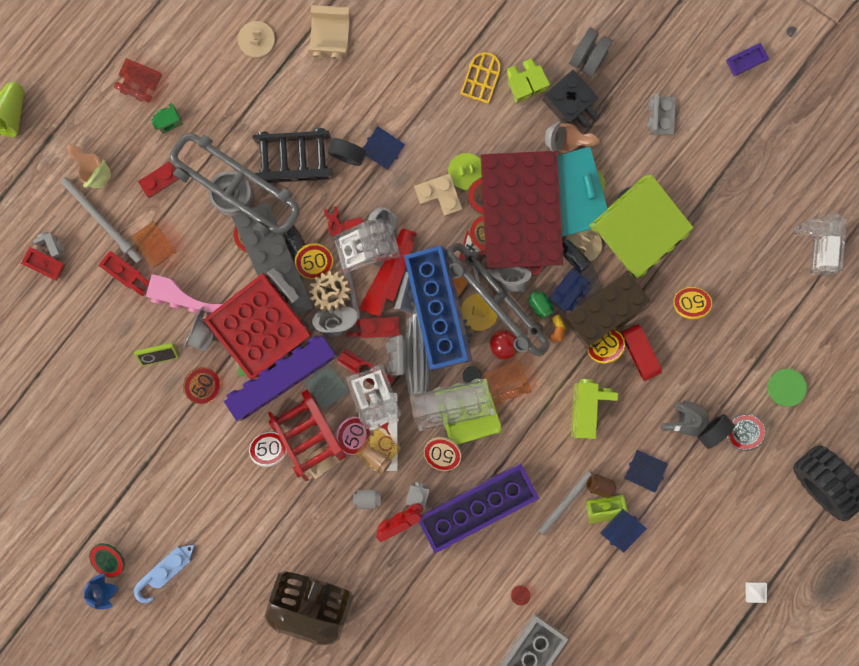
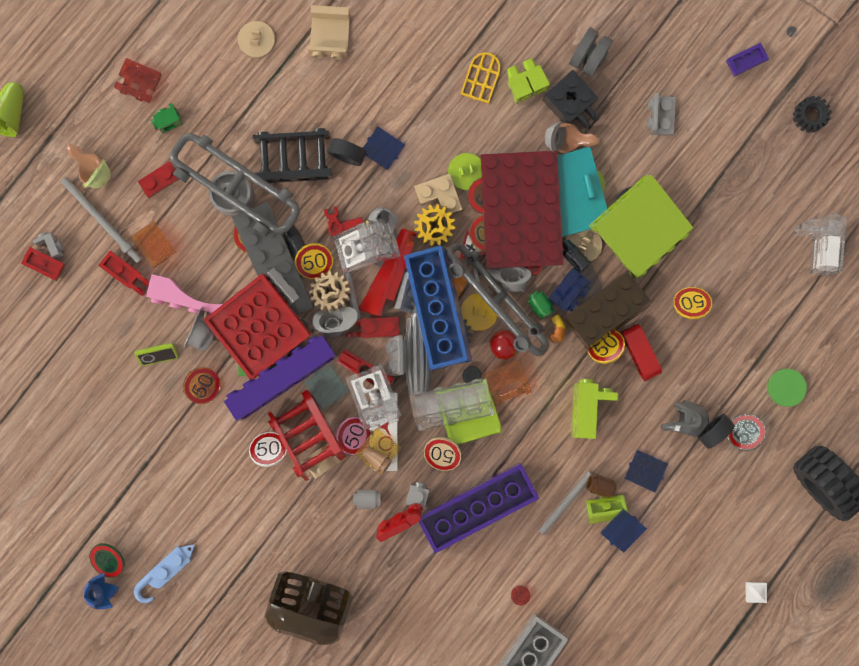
(430, 233): none -> yellow gear
(821, 108): none -> black tyre

